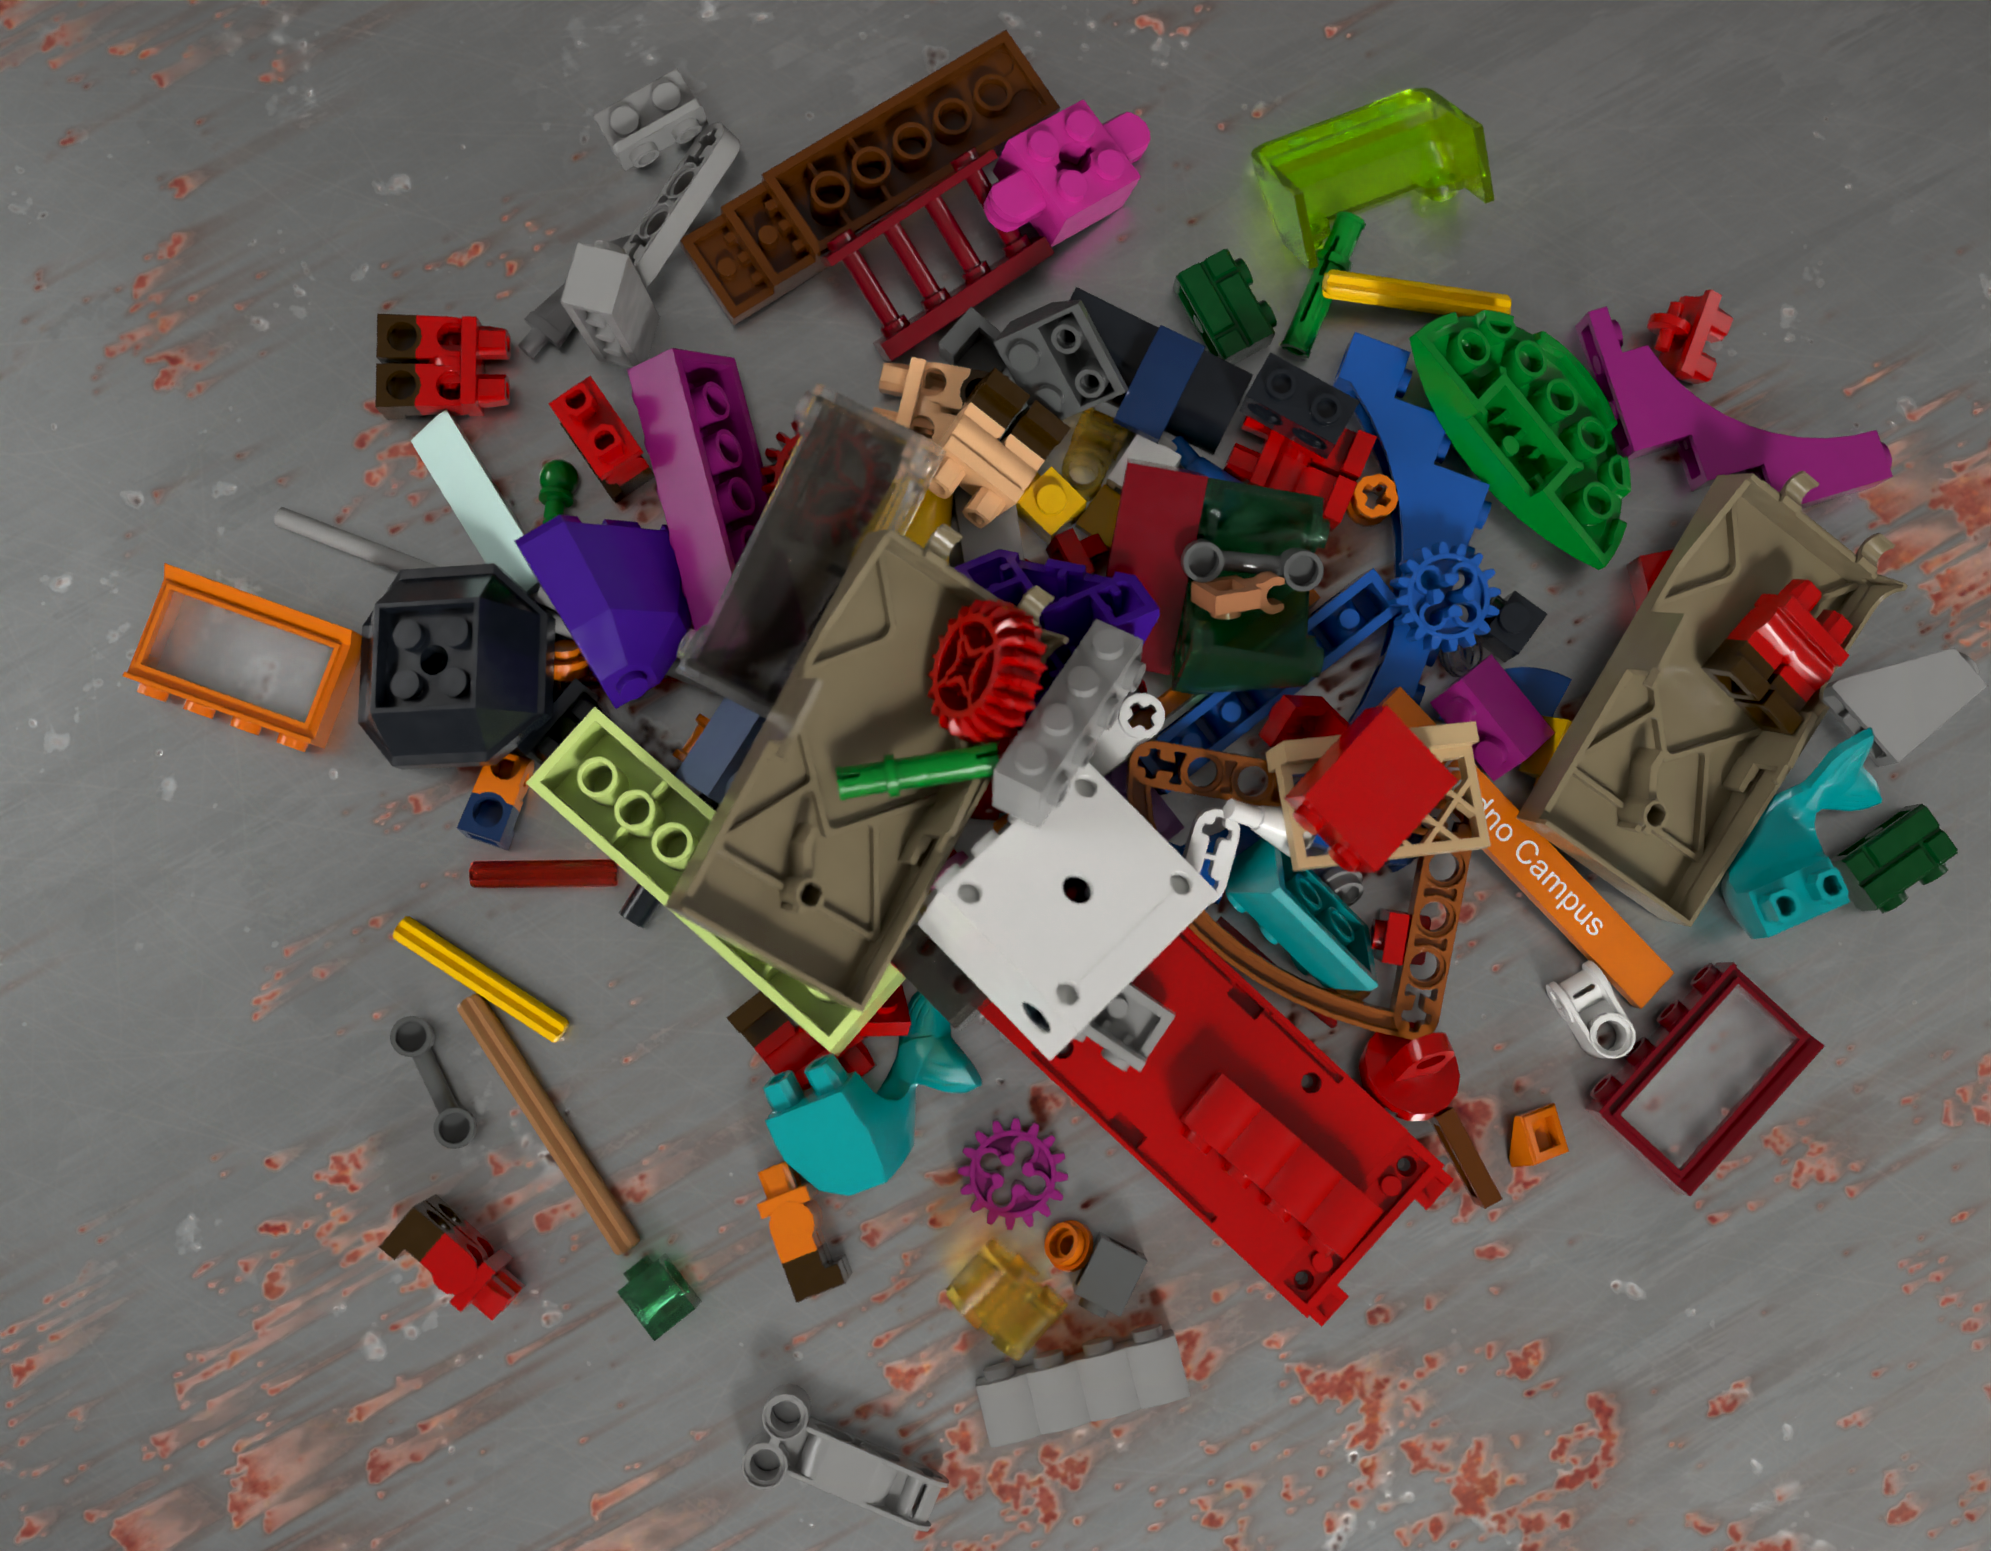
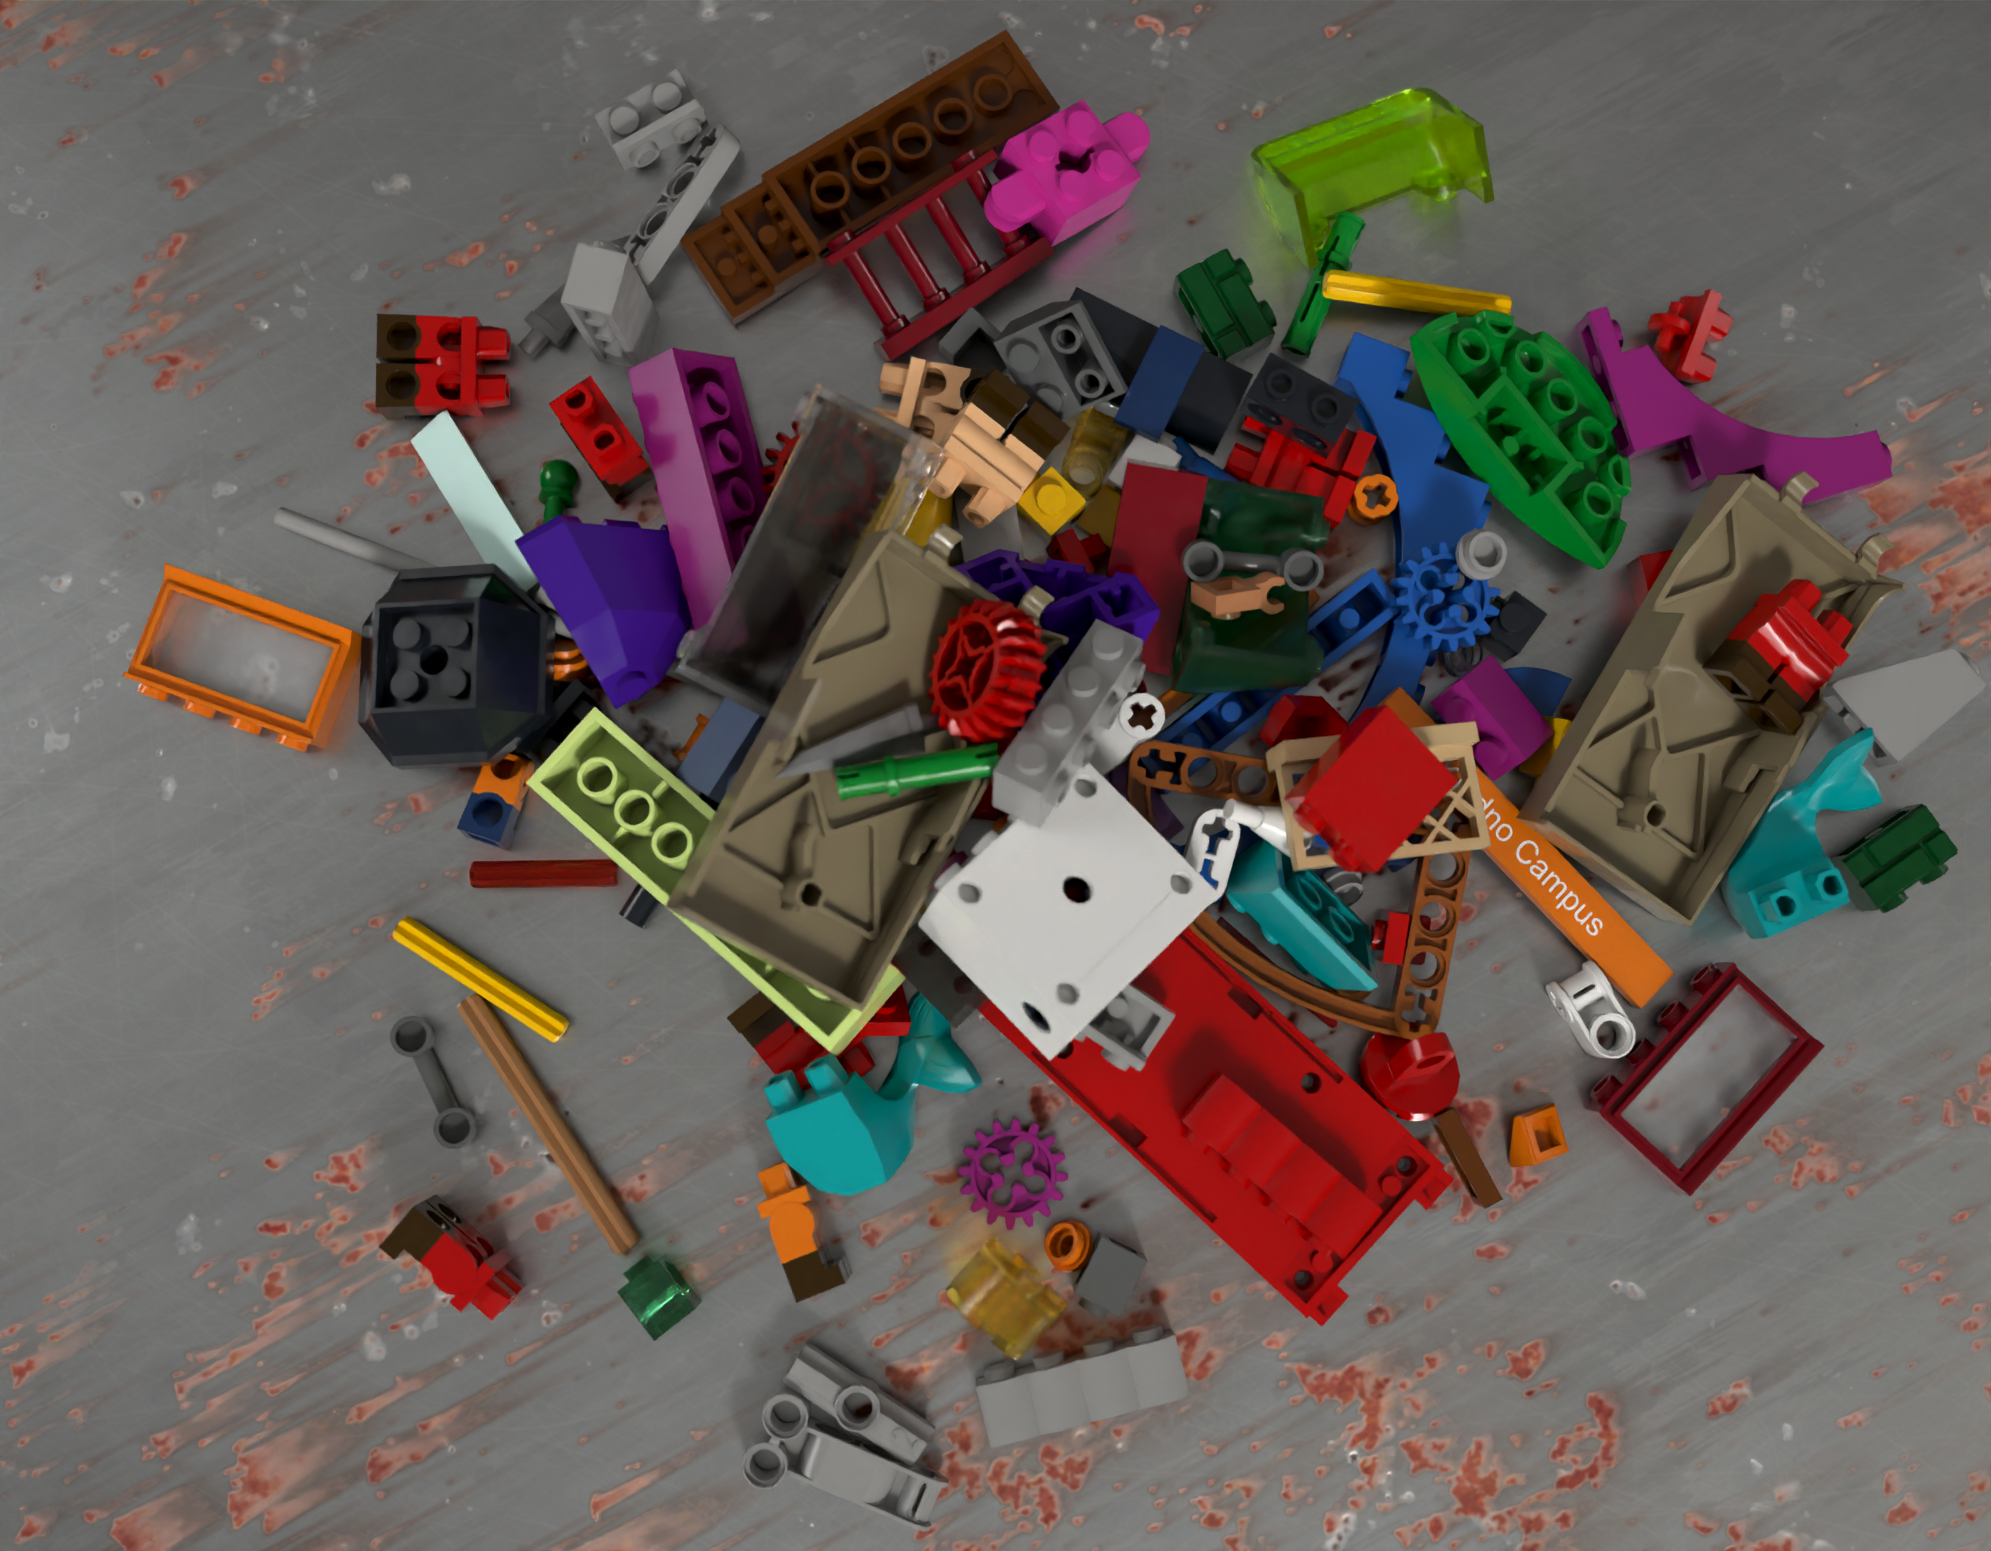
(887, 1424): none -> light grey piece
(895, 732): none -> flat silver bar
(1481, 554): none -> light grey plate

